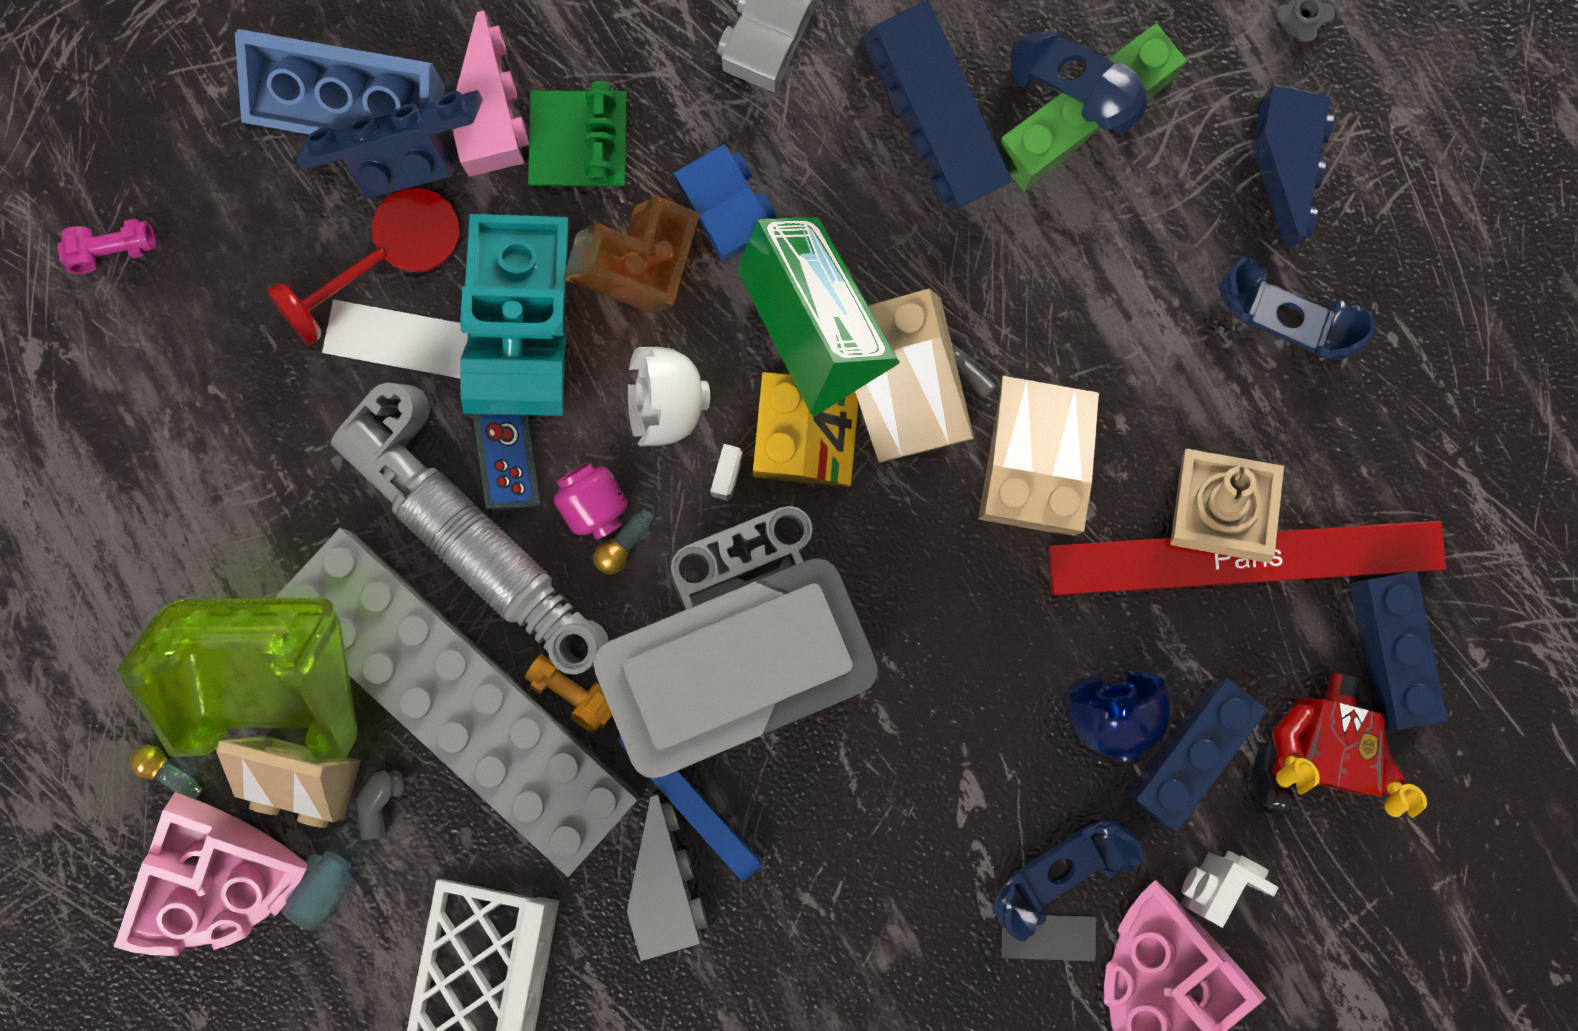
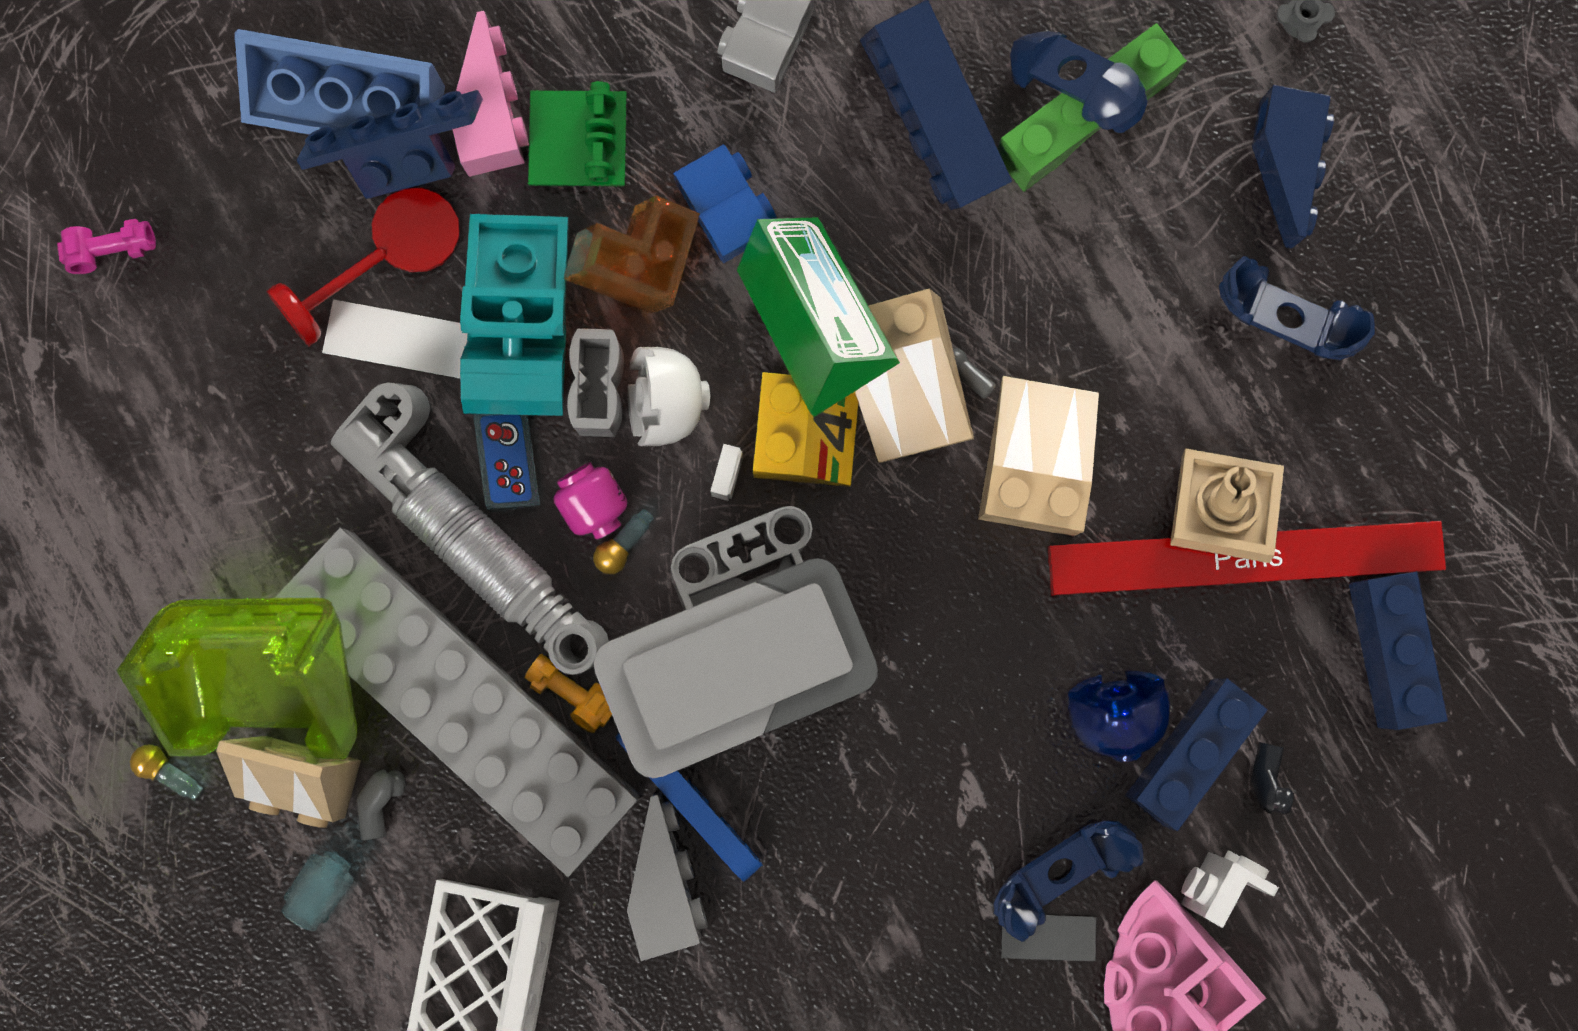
(205, 881): bright pink brick -> none
(598, 370): none -> light grey brick
(1341, 749): red torso -> none

